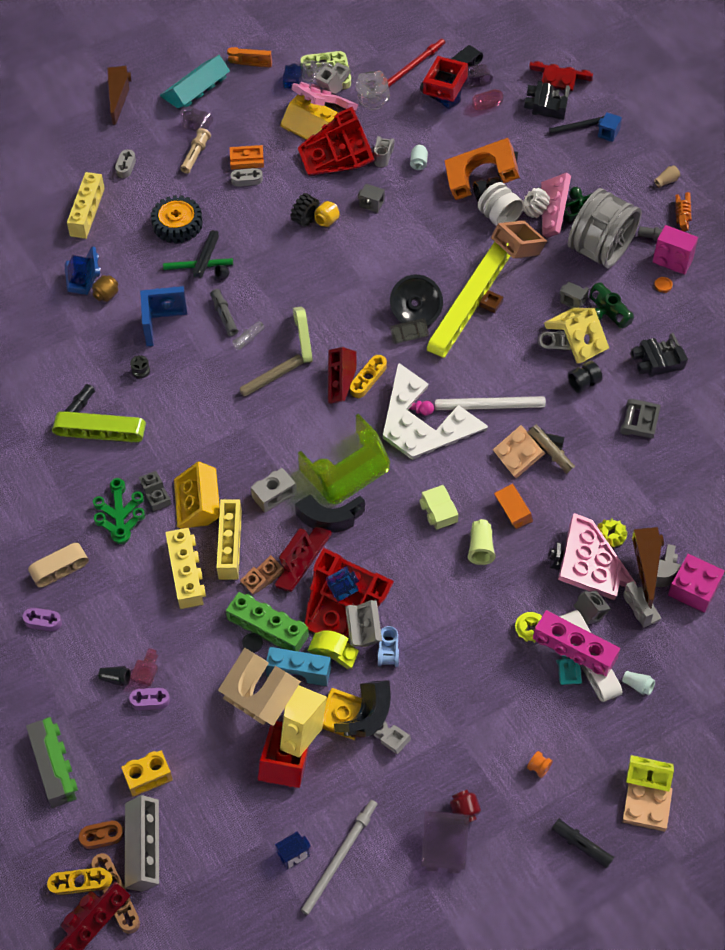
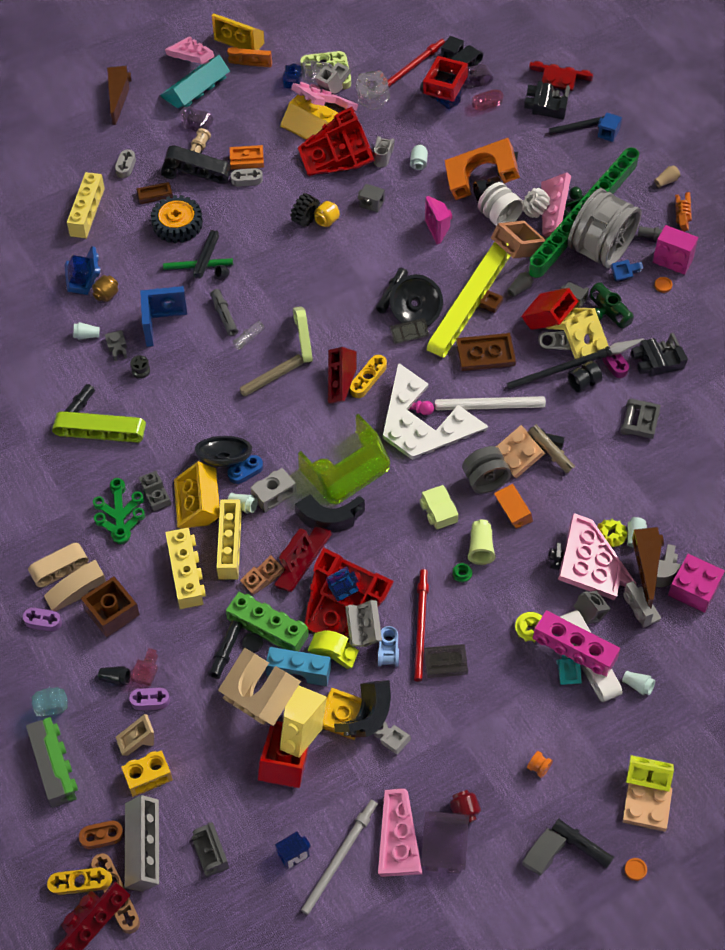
(49, 702): none -> clear light blue gear
(75, 586): none -> tan slope
(85, 331): none -> light aqua cone
(110, 606): none -> reddish brown brick
(116, 343): none -> dark grey plate
(136, 735): none -> tan slope
(154, 192): none -> reddish brown tile
(189, 50): none -> bright pink wing
(194, 164): none -> black beam
(209, 850): none -> dark grey hinge
(222, 657): none -> black pin
(223, 451): none -> black dish
(236, 33): none -> yellow slope
(246, 470): none -> blue plate
(248, 502): none -> light aqua cone
(385, 300): none -> black pin
(398, 840): none -> bright pink wing
(422, 590): none -> red bar
(437, 218): none -> dark pink slope
(446, 661): none -> clear smoke plate
(452, 47): none -> black brick
(462, 567): none -> green plate
(485, 352): none -> reddish brown plate
(486, 469): none -> dark grey wheel
(520, 284): none -> dark grey cone
(543, 851): none -> dark grey slope
(549, 308): none -> red brick
(558, 240): none -> green beam
(612, 364): none -> magenta beam
(616, 348): none -> black piece
(624, 270): none -> blue plate
(634, 523): none -> light aqua cone
(635, 869): none -> orange piece

